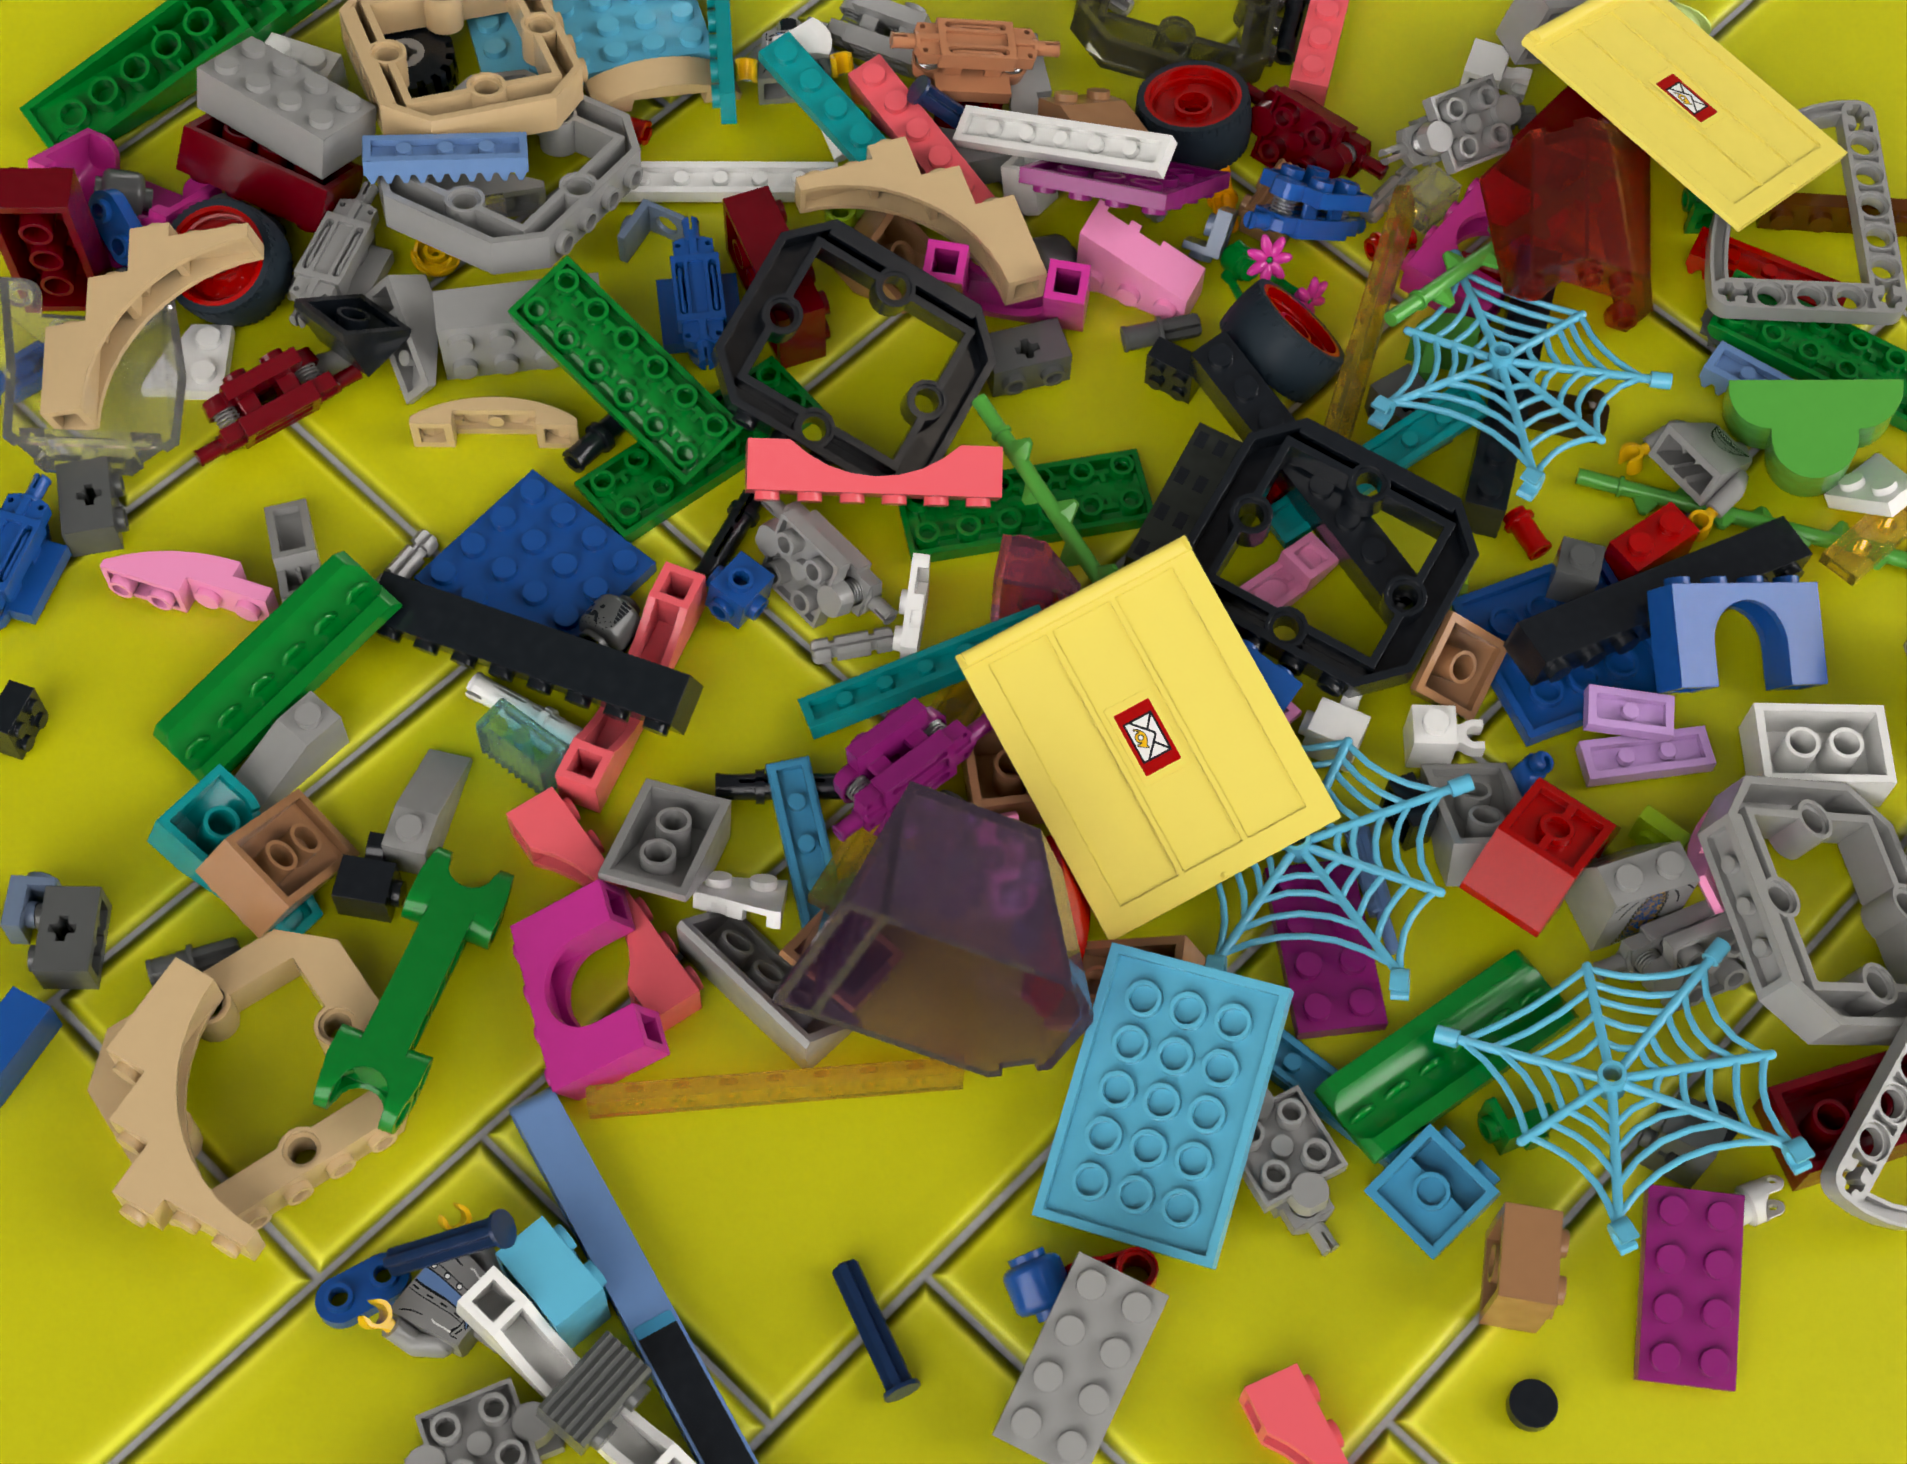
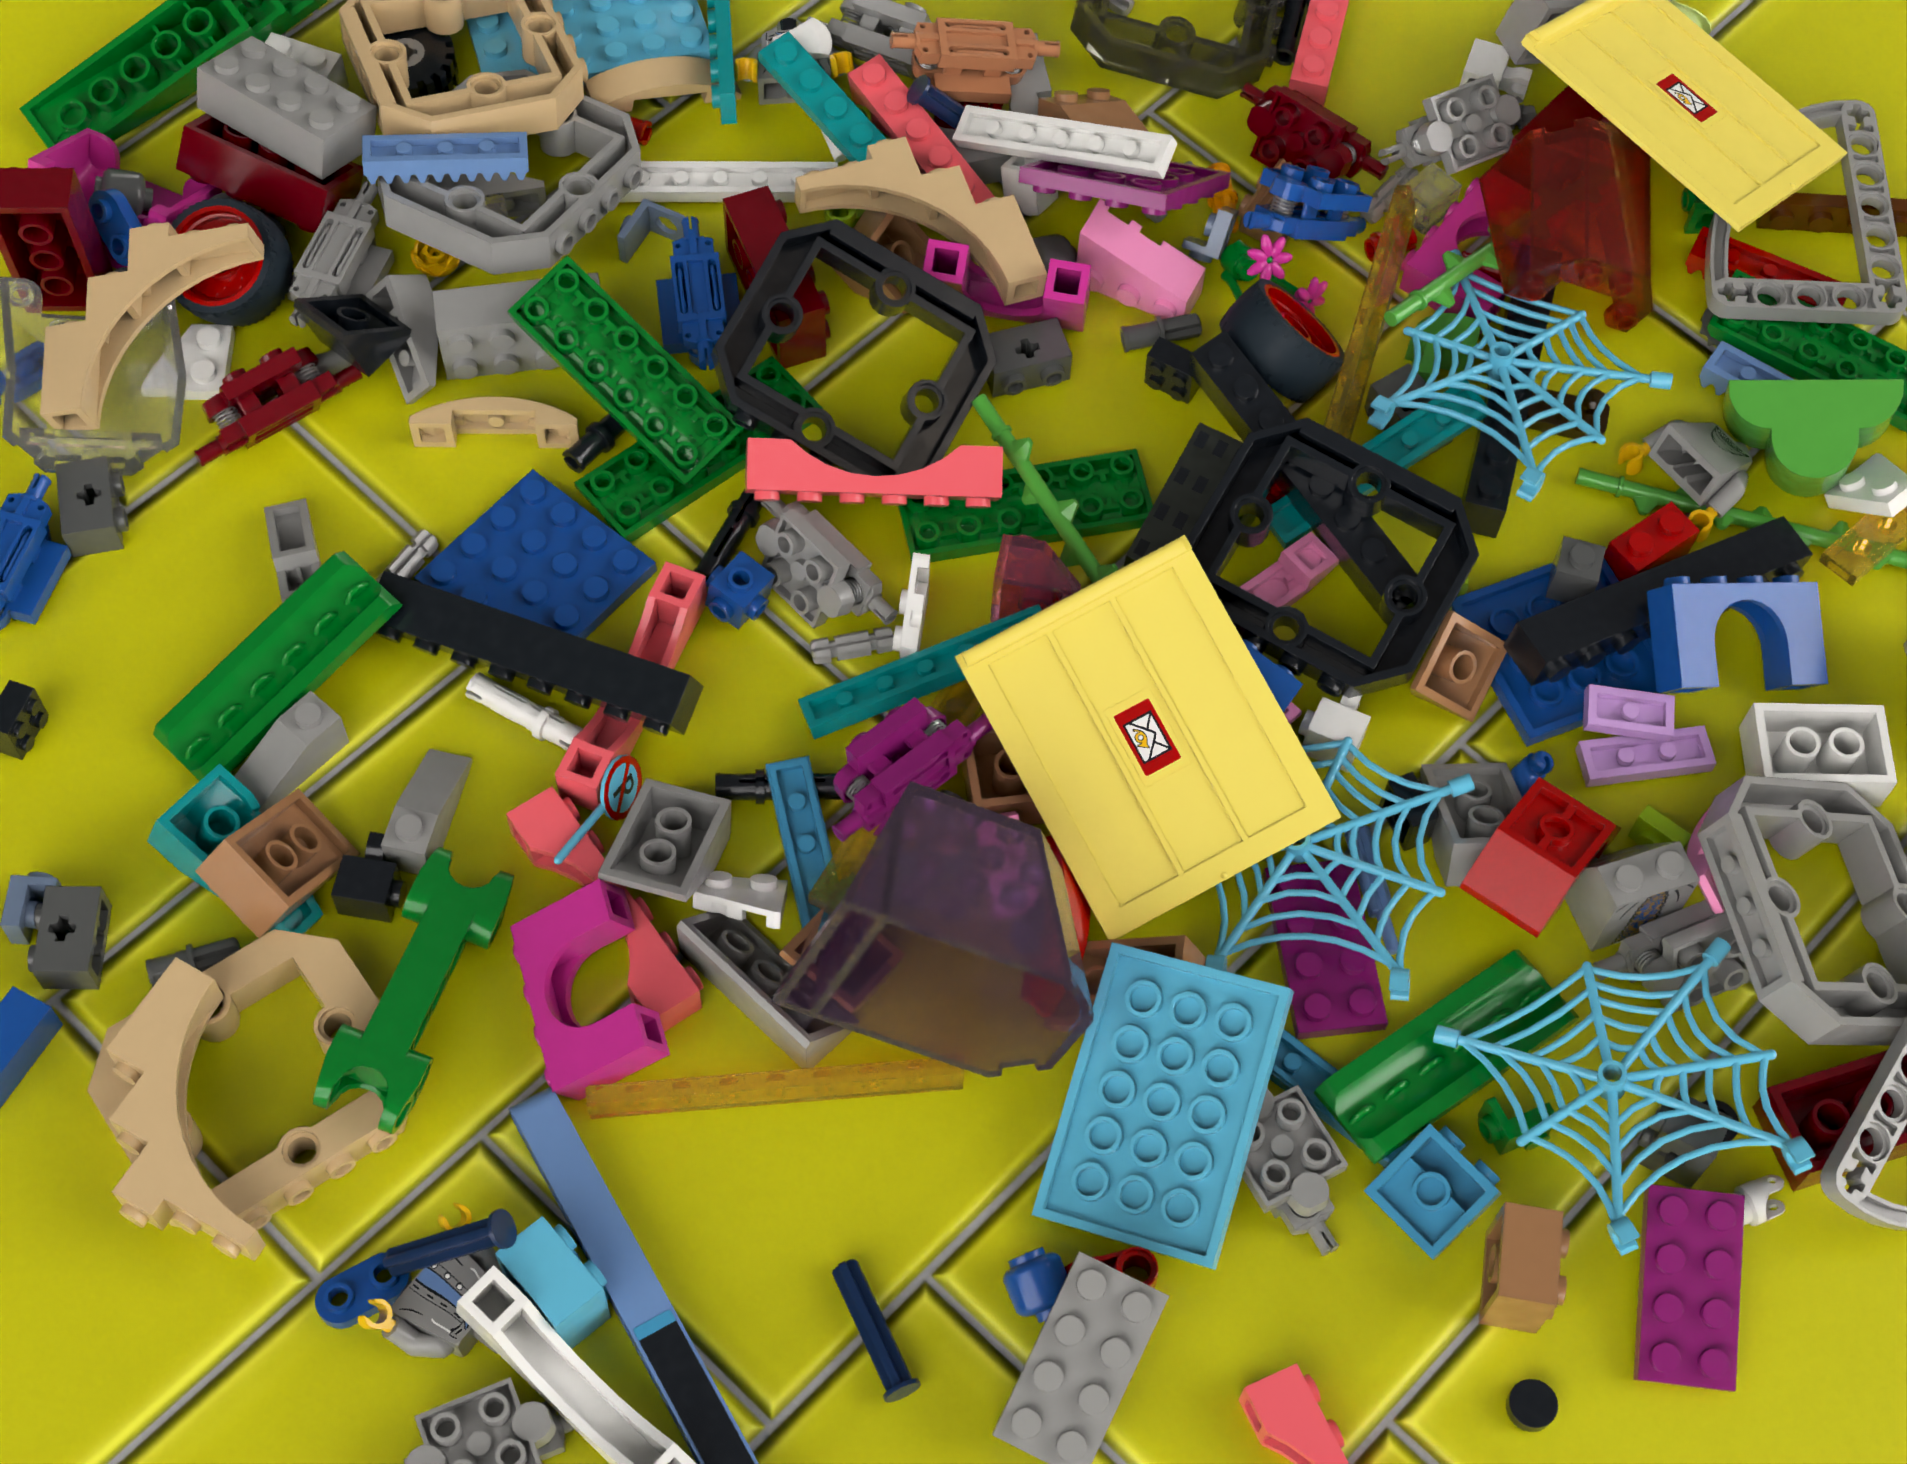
(180, 577): bright pink slope -> none
(520, 745): clear light blue brick -> none
(595, 1394): dark grey brick -> none
(611, 621): dark grey head -> none
(617, 794): none -> medium azure piece
(1201, 108): wheel -> none
(1434, 735): white brick -> none
(1526, 531): red pin -> none

